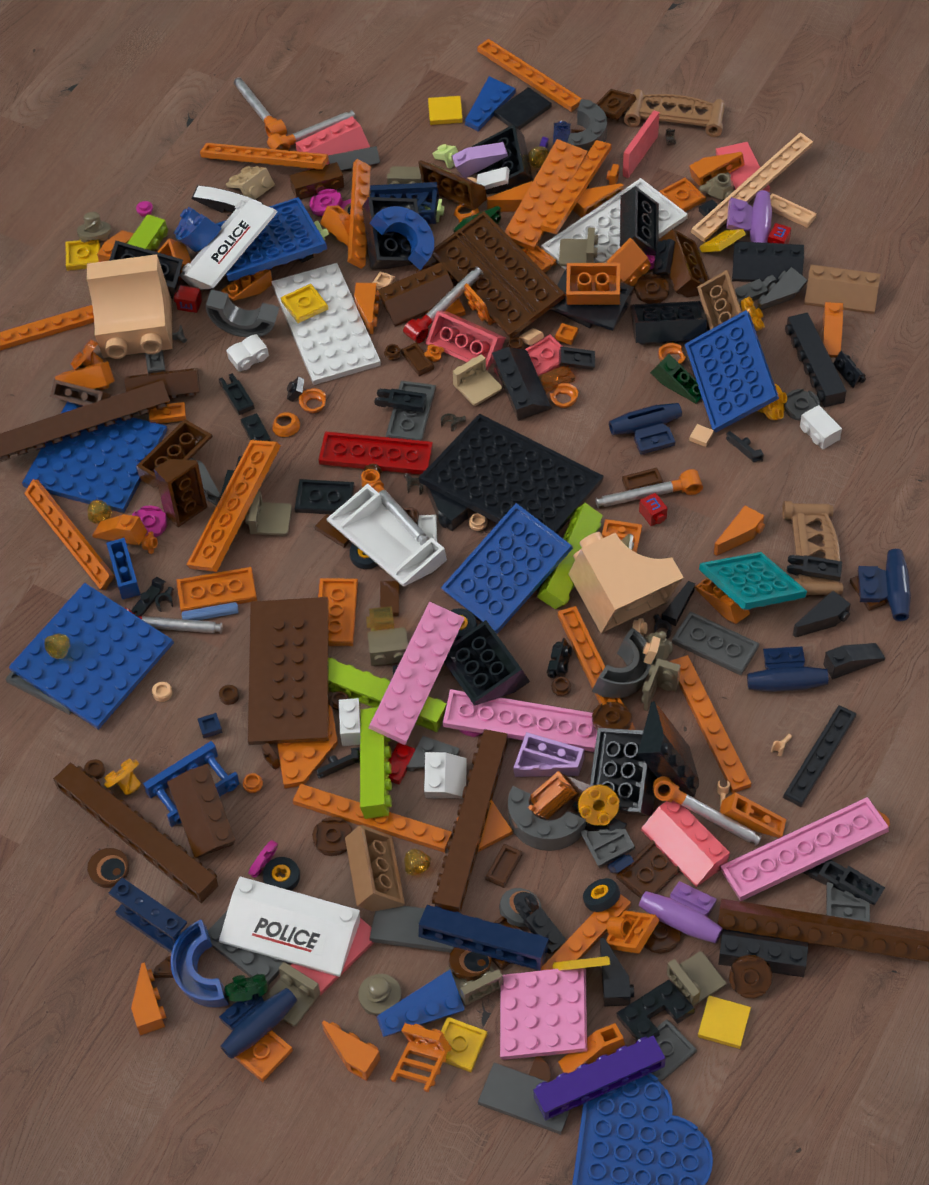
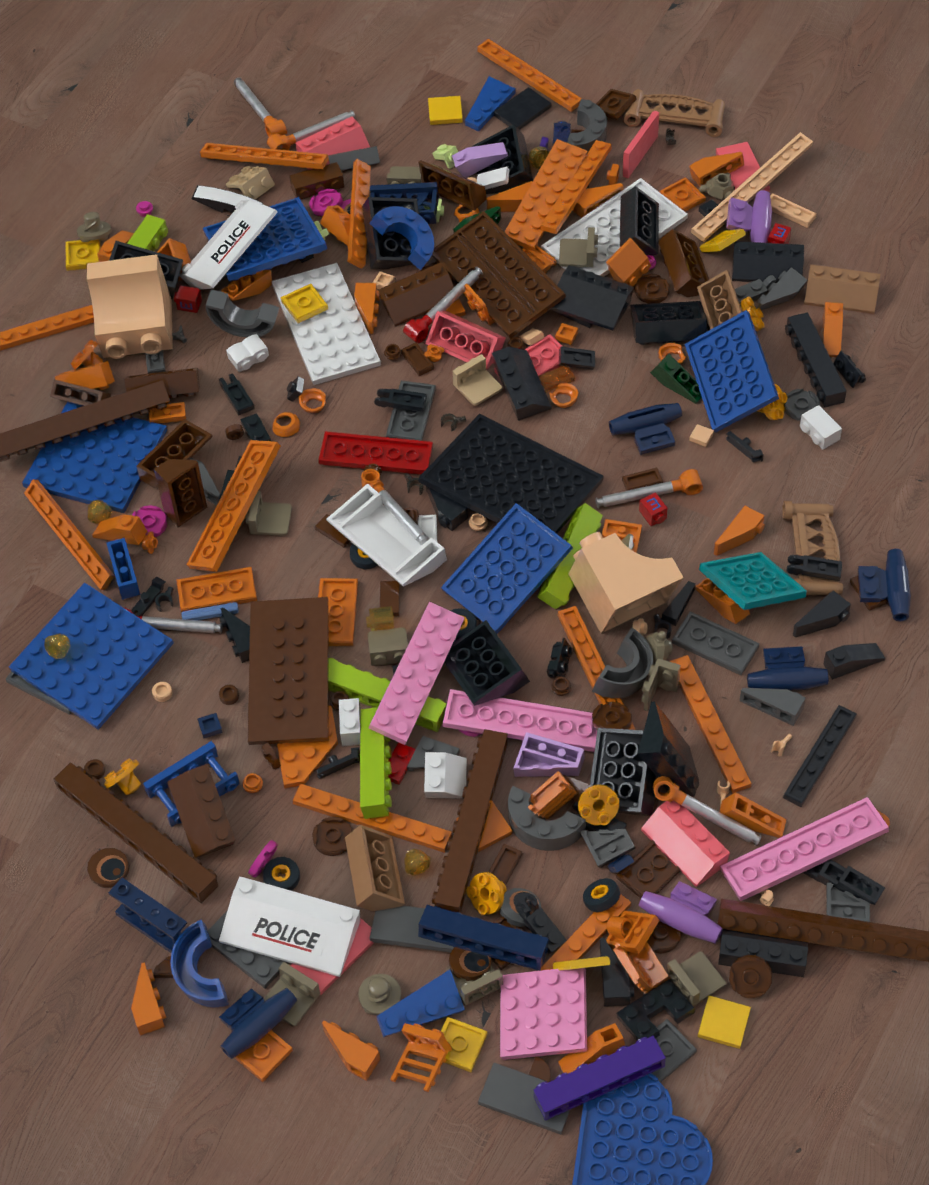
(195, 230): blue brick -> none
(234, 431): none -> reddish brown tile
(238, 633): none -> black slope
(243, 988): dark green plate -> none
(322, 496): black tile -> none
(486, 893): none -> light orange plate
(593, 284): orange brick -> none
(643, 968): none -> orange plate
(651, 649): light nougat plate -> none
(664, 257): black plate -> none
(767, 897): none -> light nougat hand
(775, 702): none -> dark grey slope

